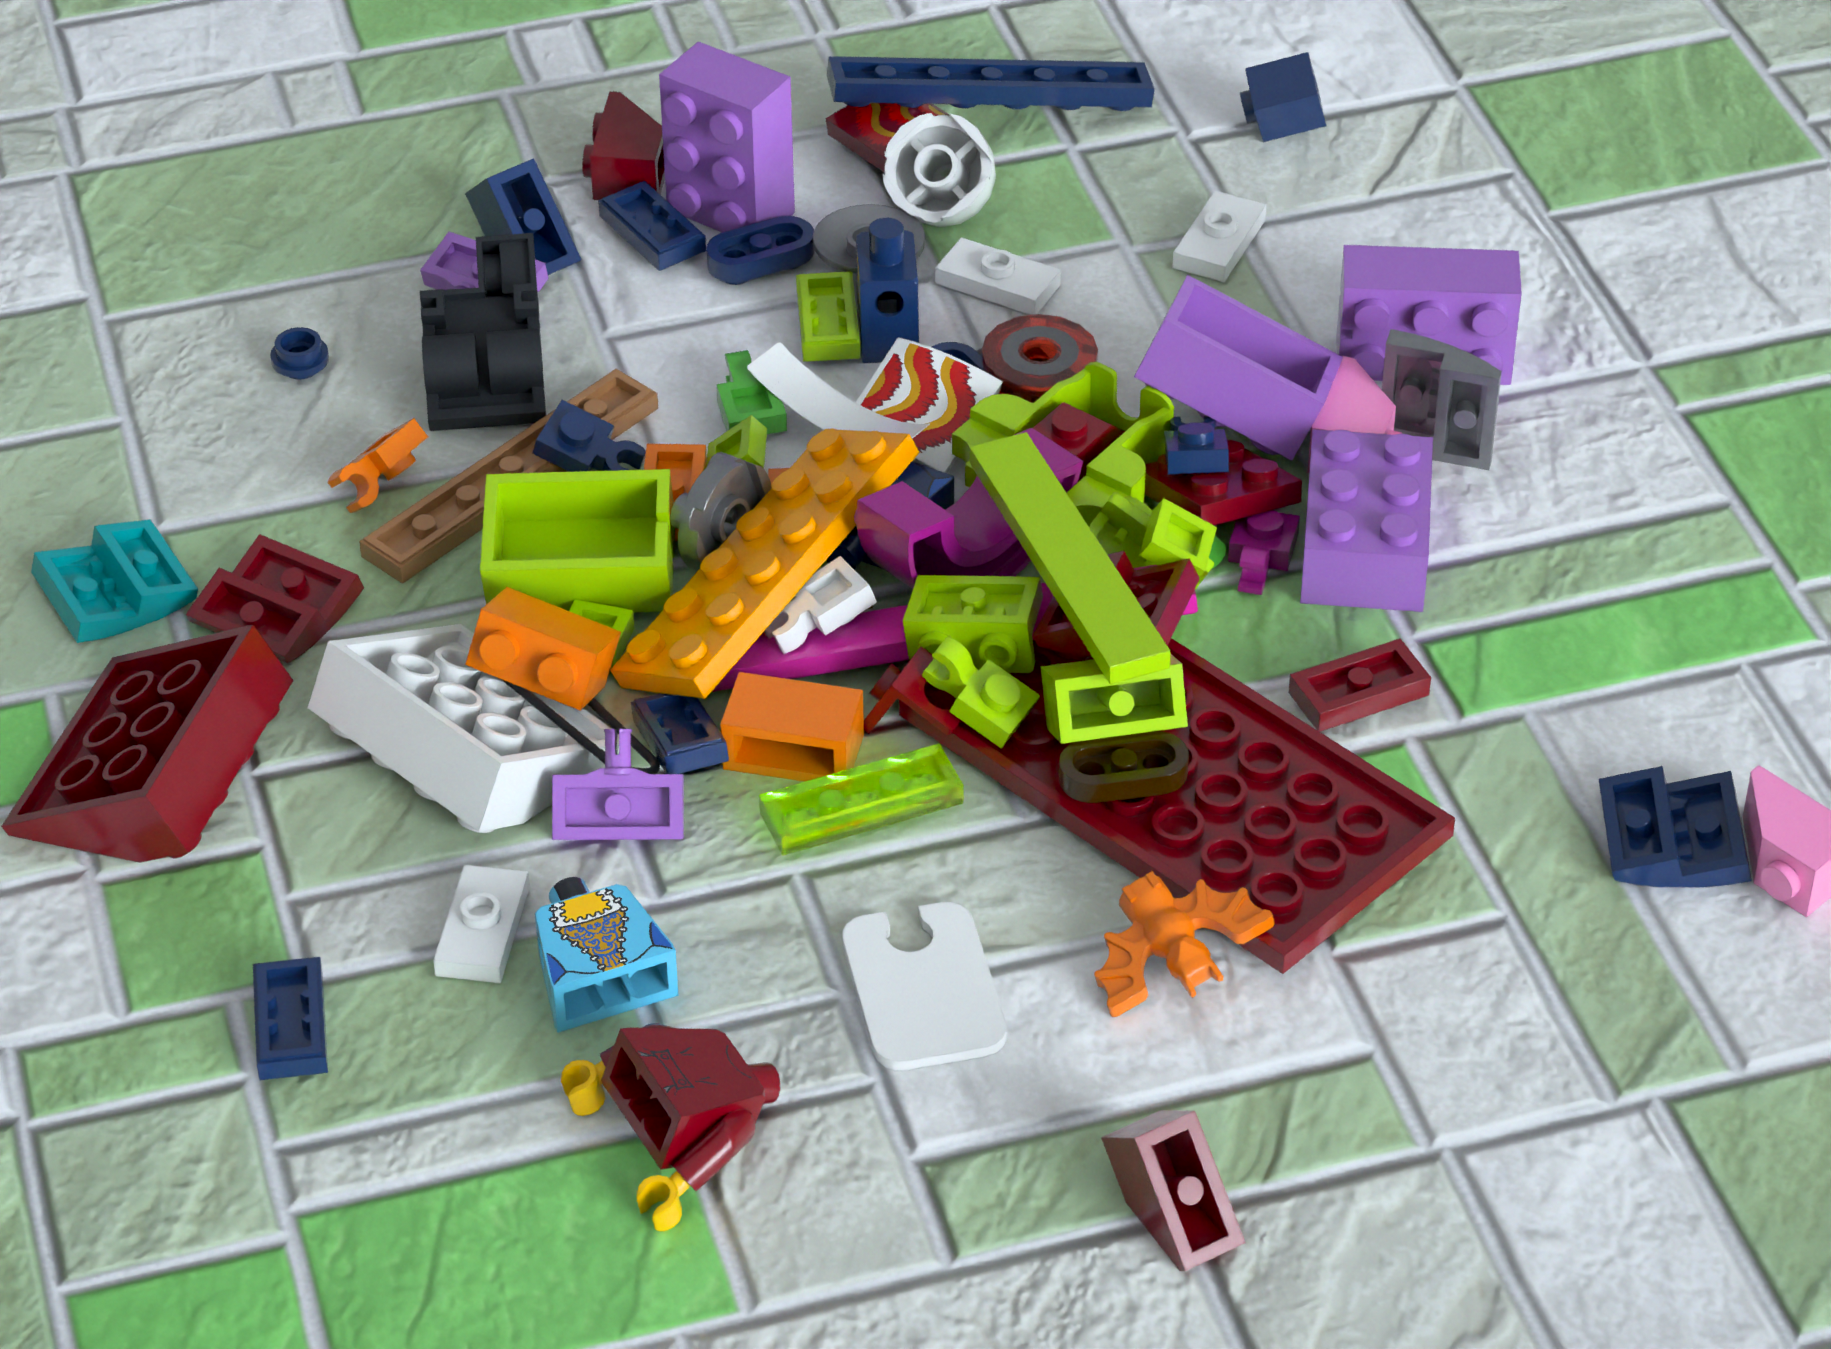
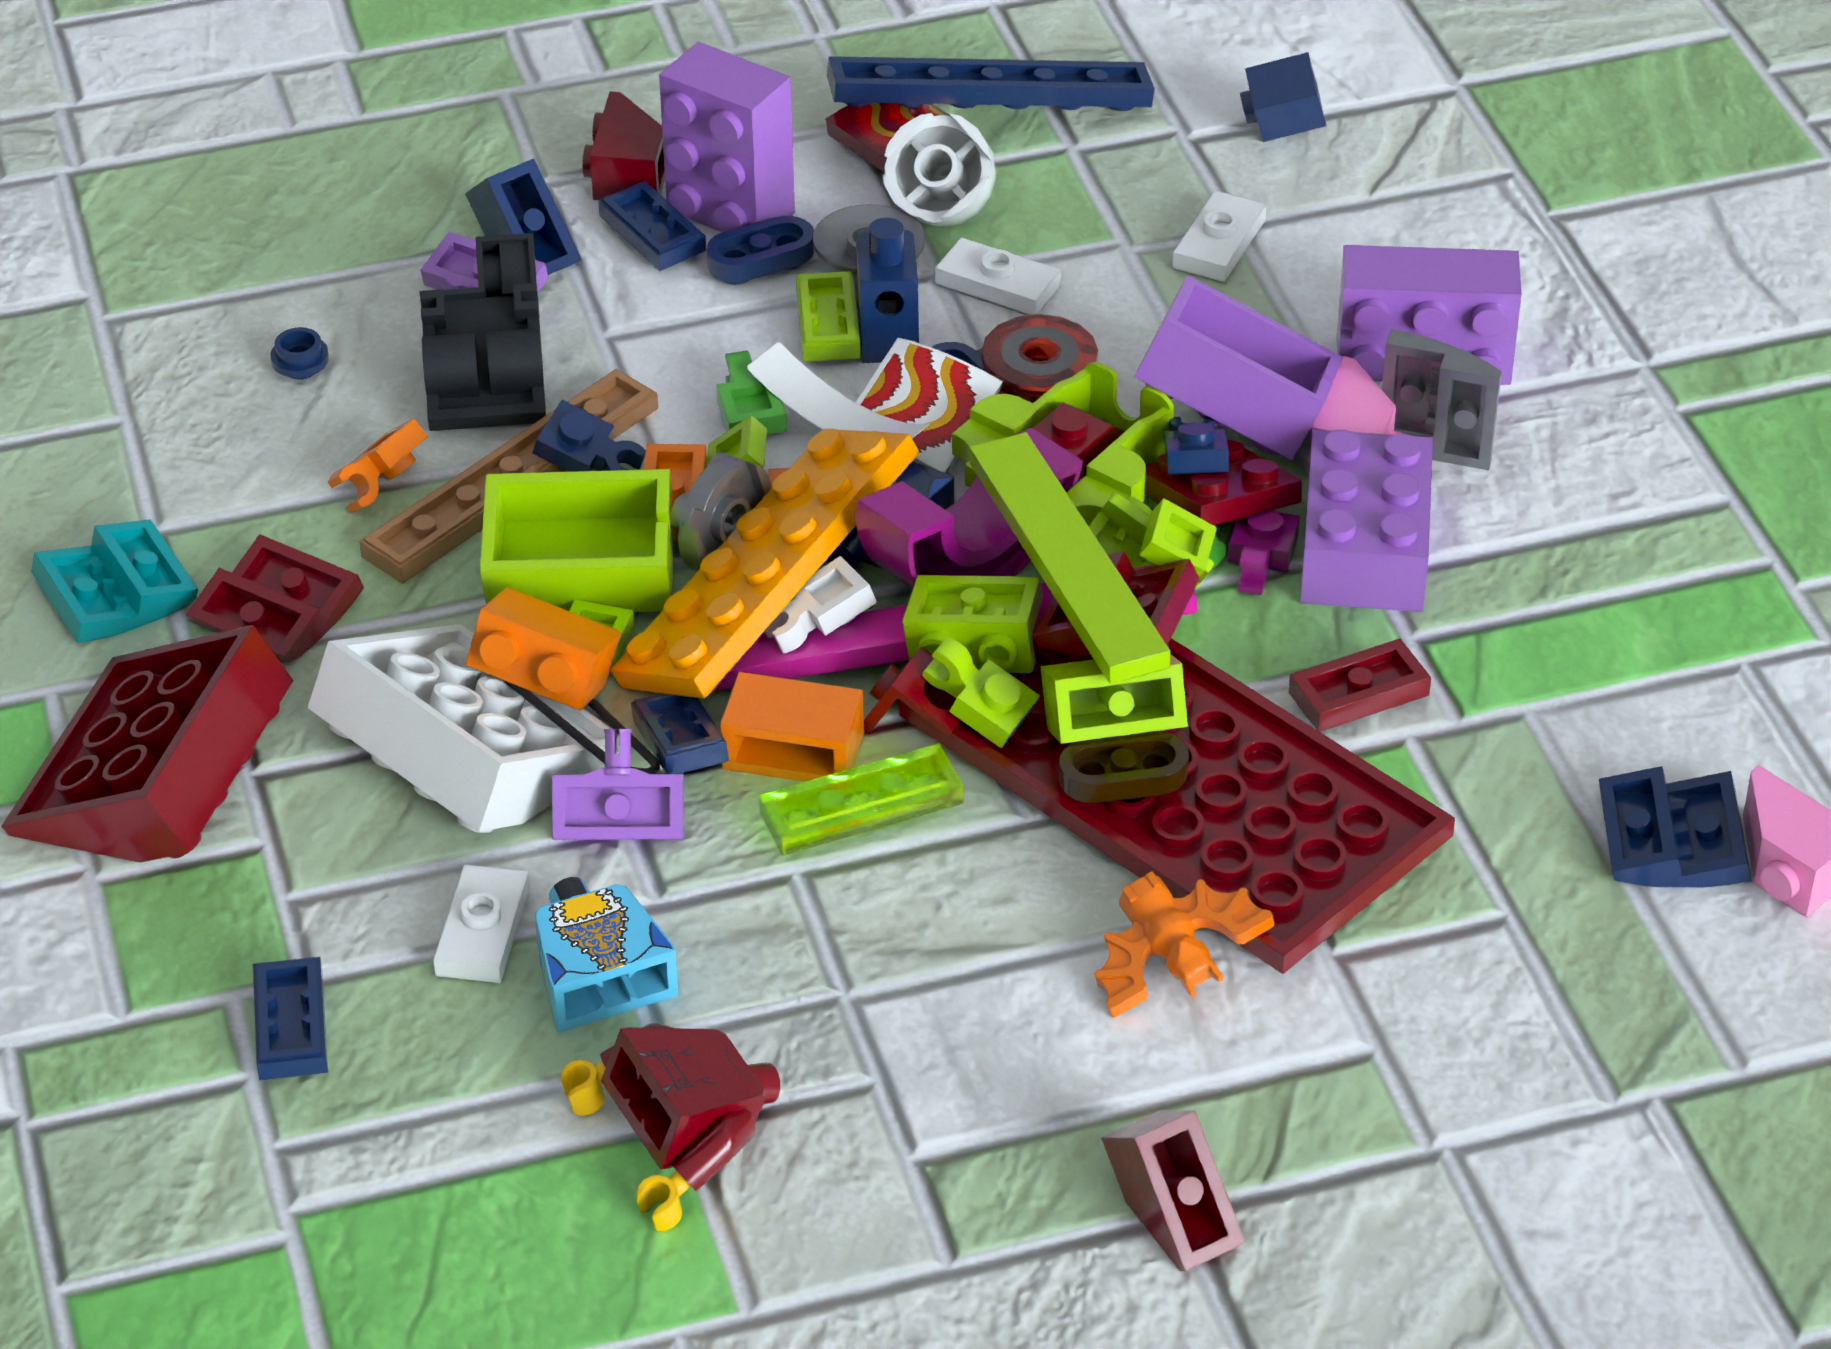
(925, 1002): white piece -> none

